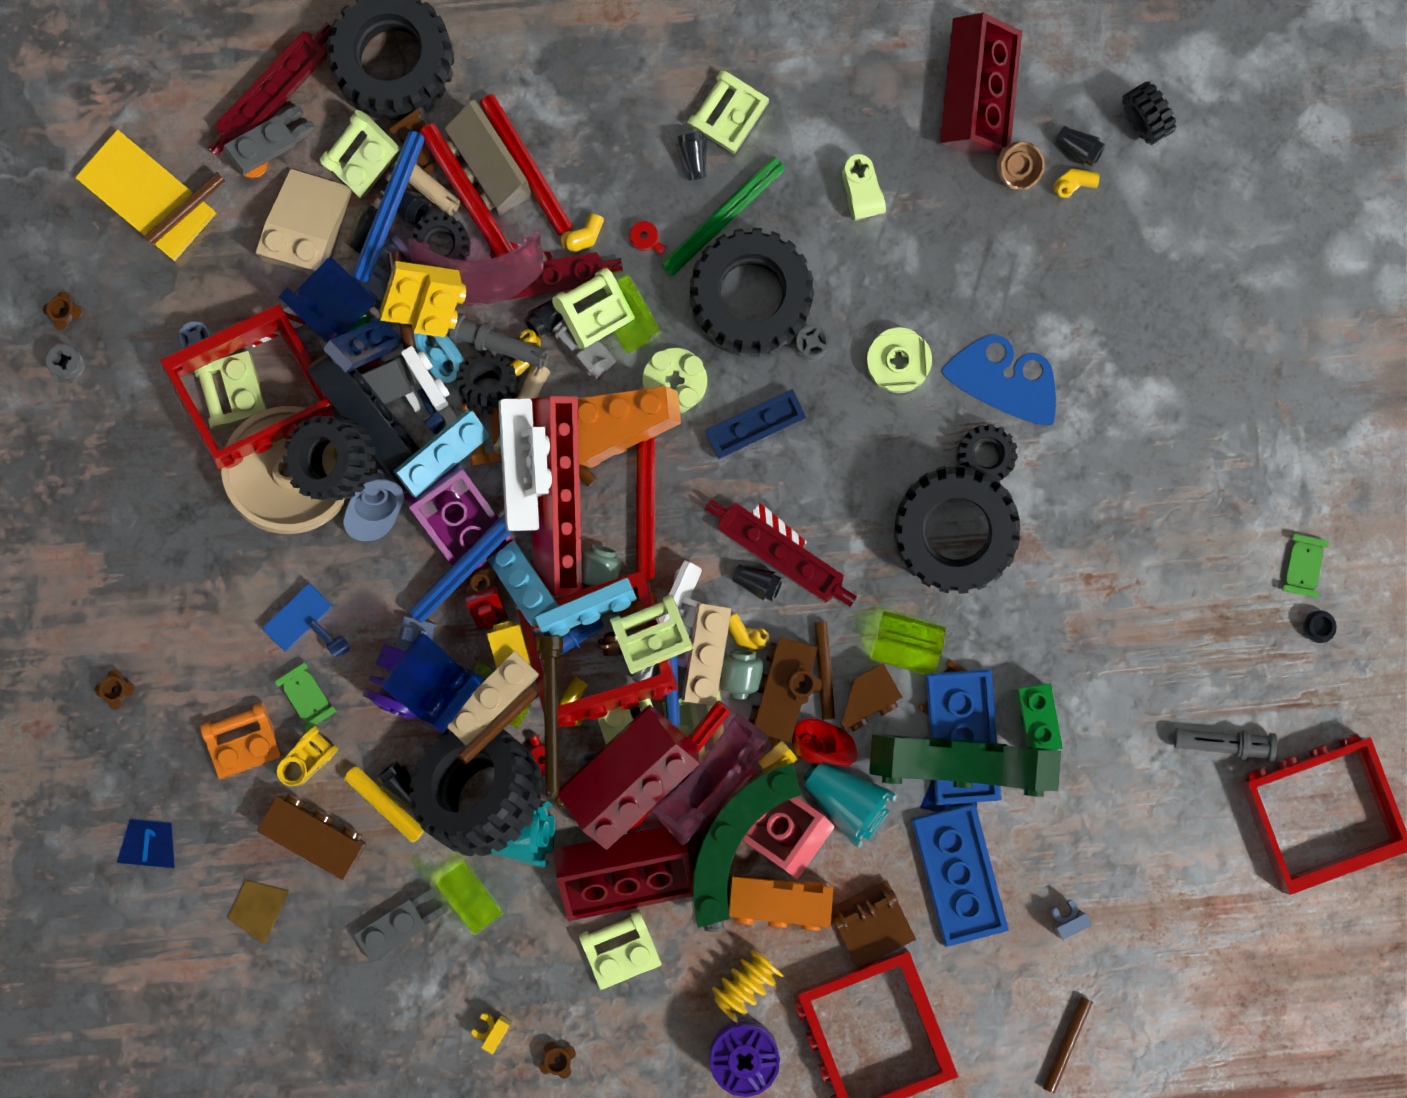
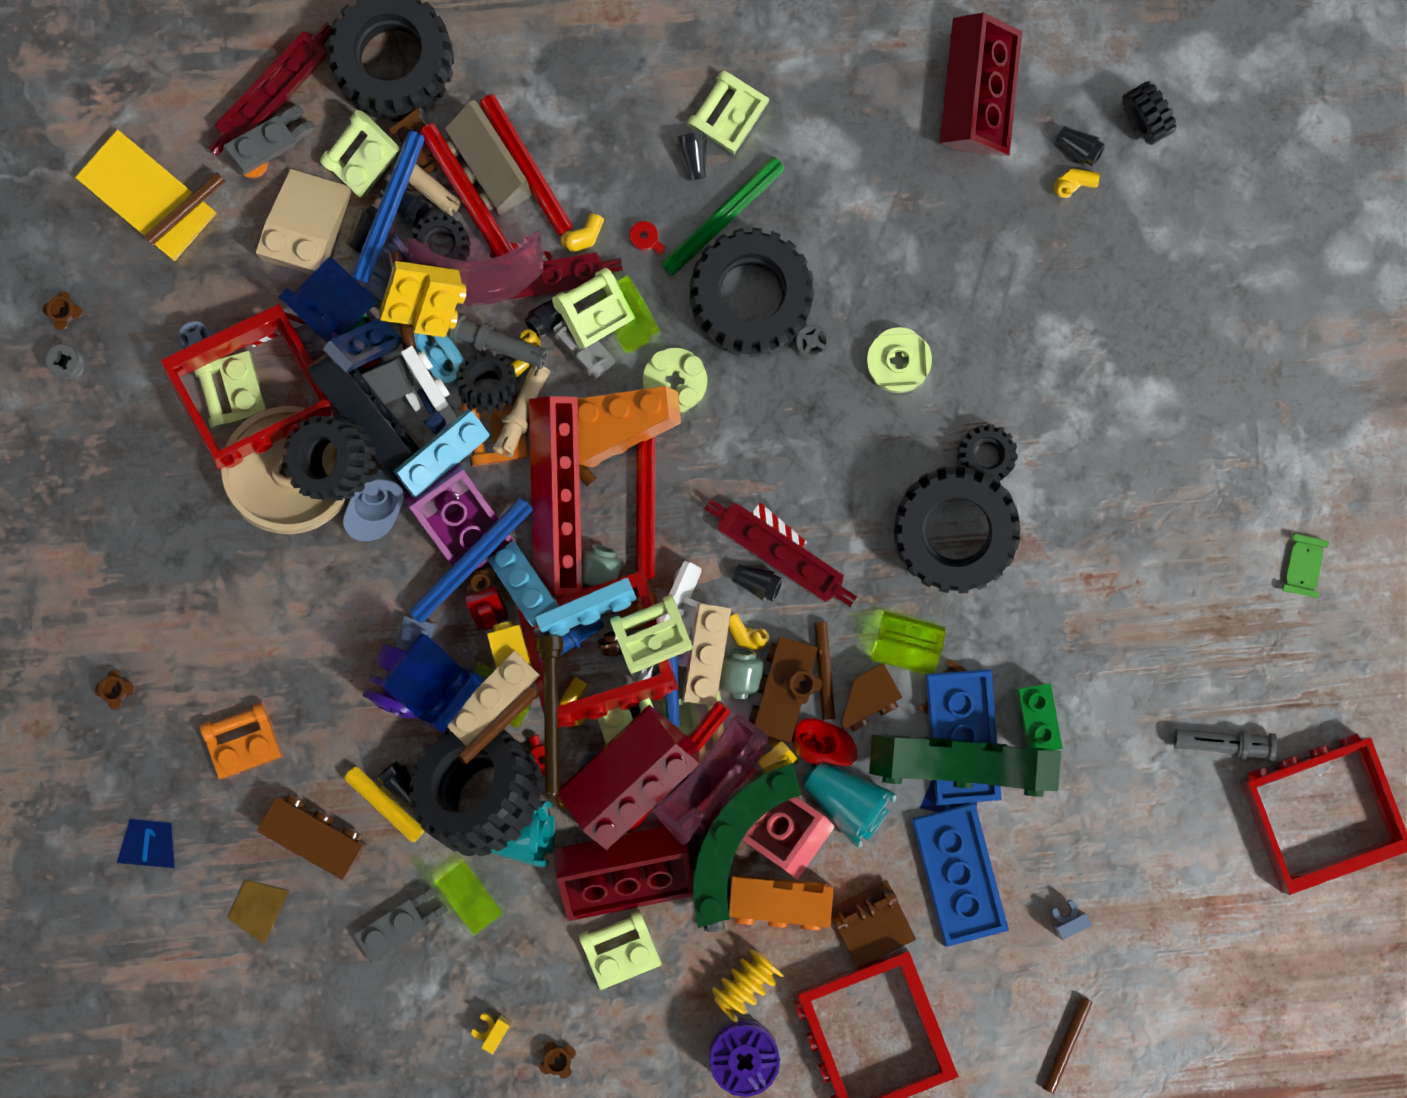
(292, 621): blue tile -> none
(306, 696): bright green piece -> none
(307, 757): yellow piece -> none
(336, 646): dark blue hand -> none
(523, 464): white bracket -> none
(755, 424): dark blue plate -> none
(863, 193): yellowish green piece -> none
(1017, 395): blue piece -> none
(1020, 165): medium nougat hair -> none
(1319, 626): black plate -> none

